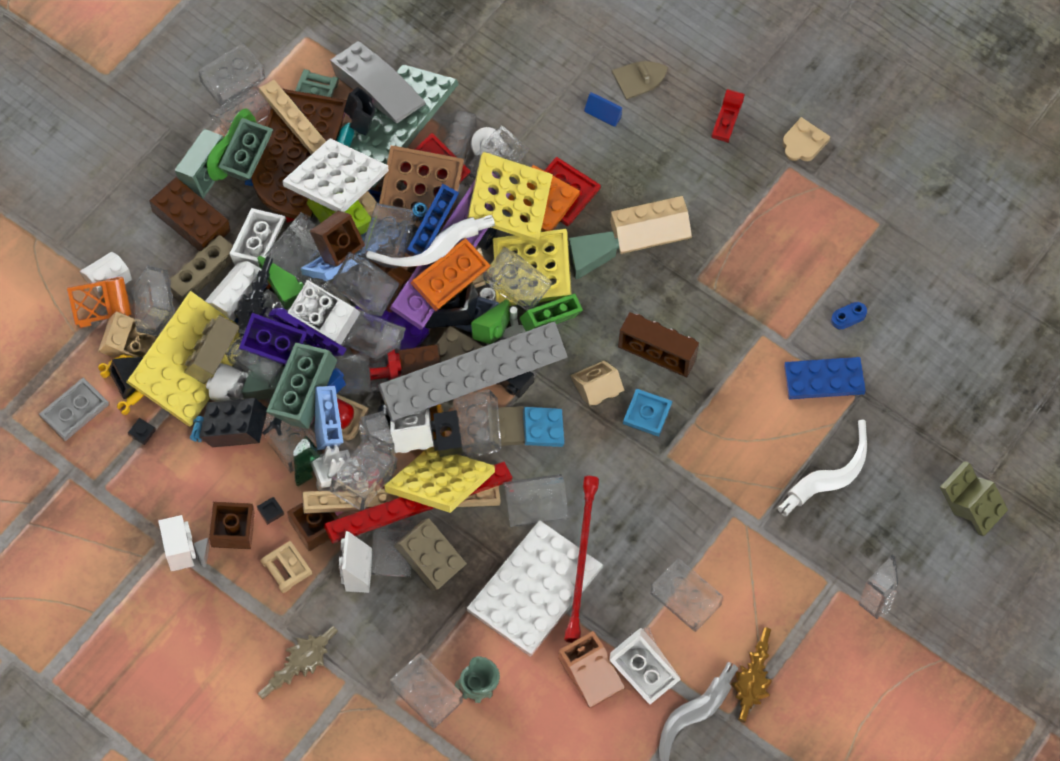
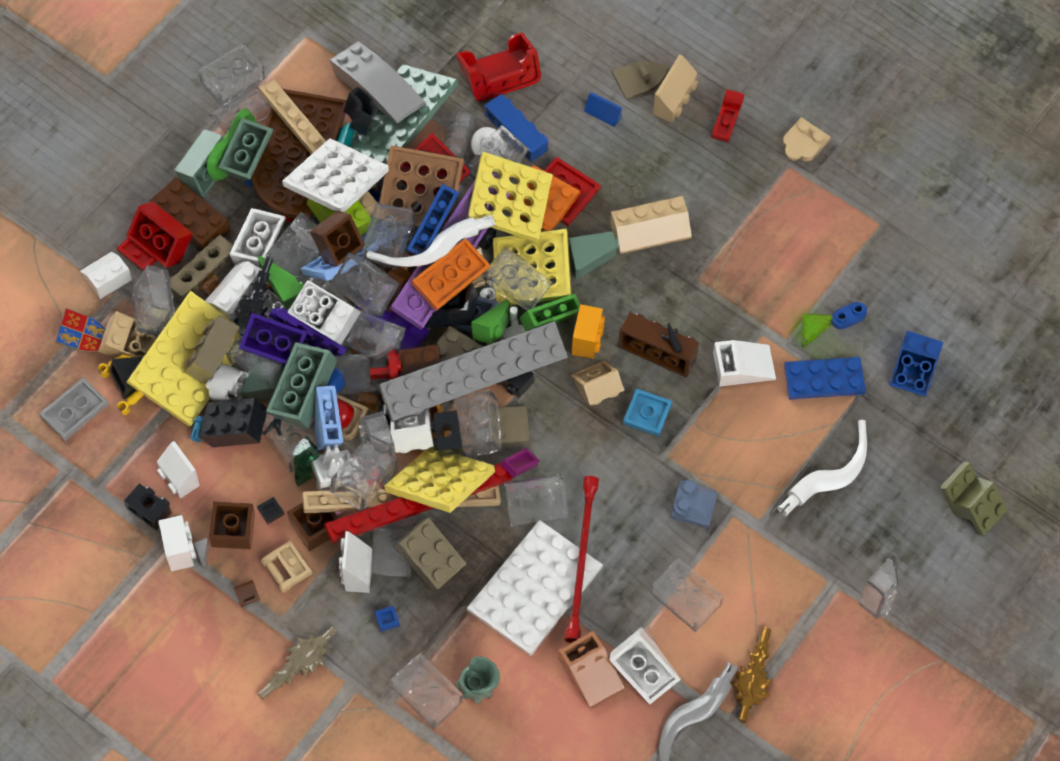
(80, 332): none -> shield
(115, 300): orange piece -> none
(135, 254): none -> red plate
(140, 497): none -> black brick
(141, 431): black plate -> none
(159, 234): none -> red brick
(177, 471): none -> white slope
(209, 284): none -> clear orange plate
(246, 593): none -> reddish brown plate
(317, 88): sand green plate -> none
(368, 400): none -> clear orange plate
(387, 618): none -> blue plate
(422, 213): dark azure pin -> none
(501, 71): none -> red windscreen
(502, 112): none -> blue brick
(520, 462): none -> magenta tile
(543, 426): dark azure plate -> none
(588, 331): none -> light orange brick
(672, 338): none -> black bar
(675, 90): none -> tan slope
(694, 504): none -> sand blue slope
(742, 362): none -> white slope
(813, 326): none -> clear neon green slope
(916, 363): none -> blue slope

